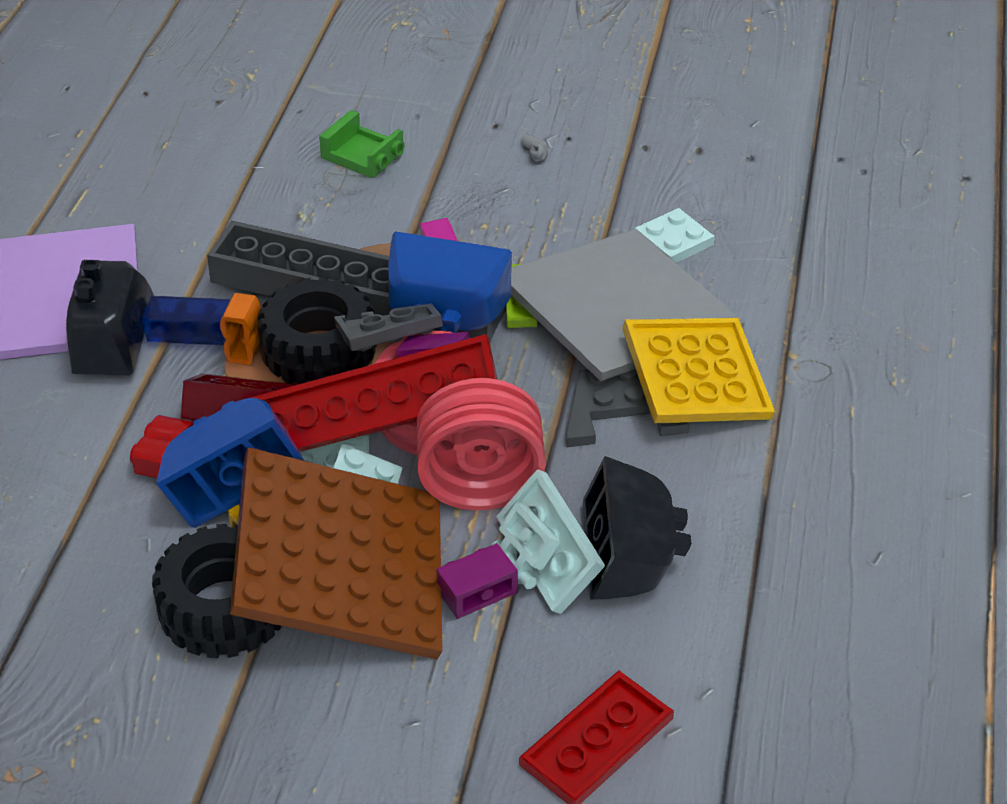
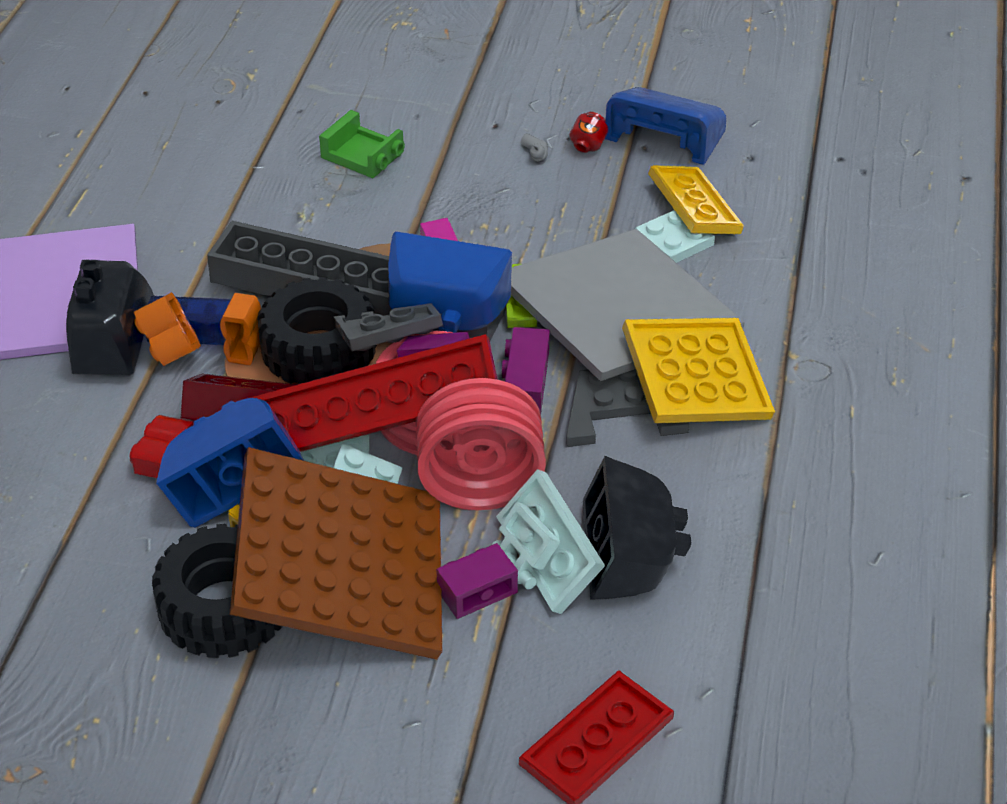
(166, 329): none -> orange brick
(527, 361): none -> magenta brick
(589, 132): none -> red head
(695, 200): none -> yellow tile
(696, 122): none -> blue windscreen

